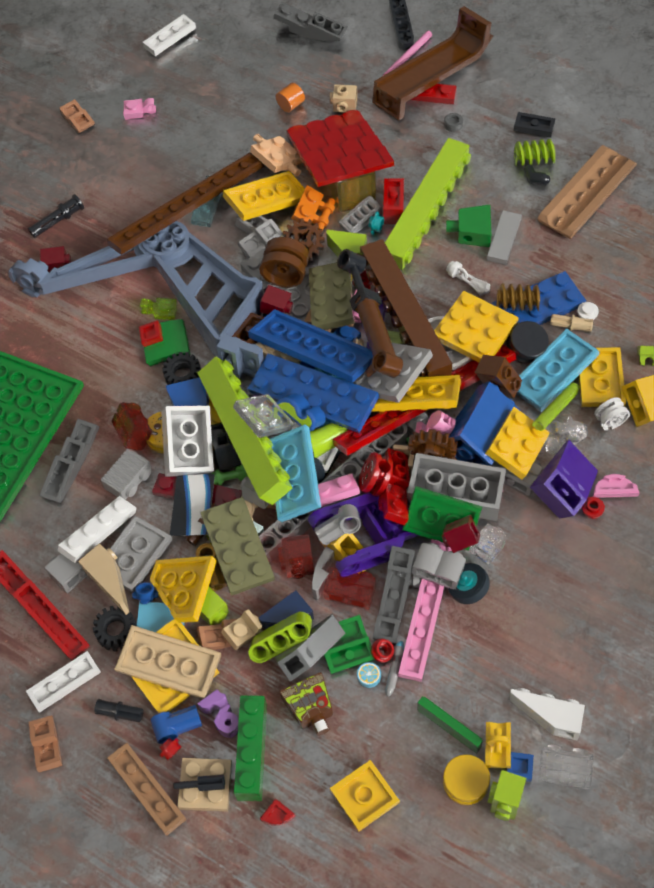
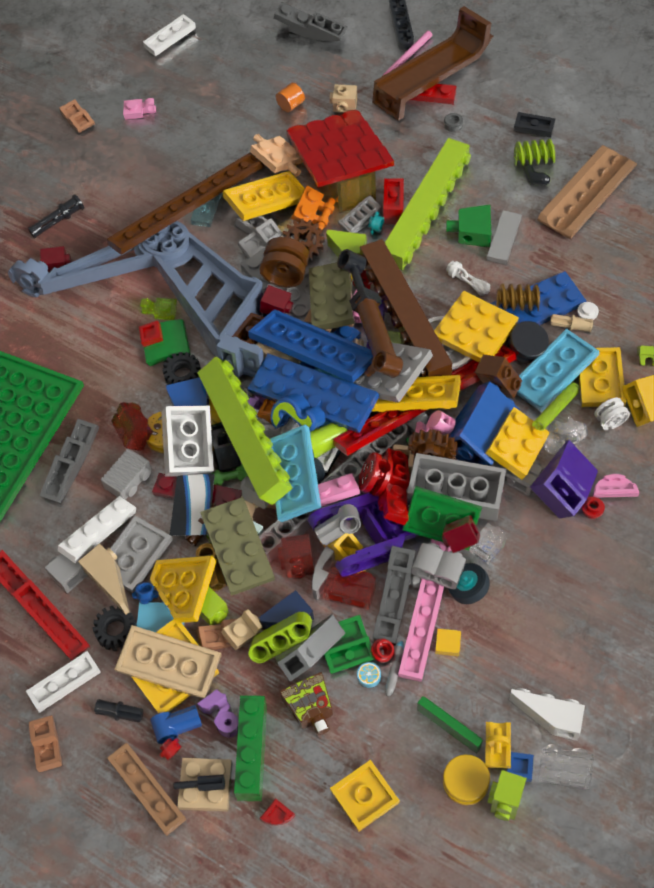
(263, 415): clear plate -> none
(448, 642): none -> yellow tile

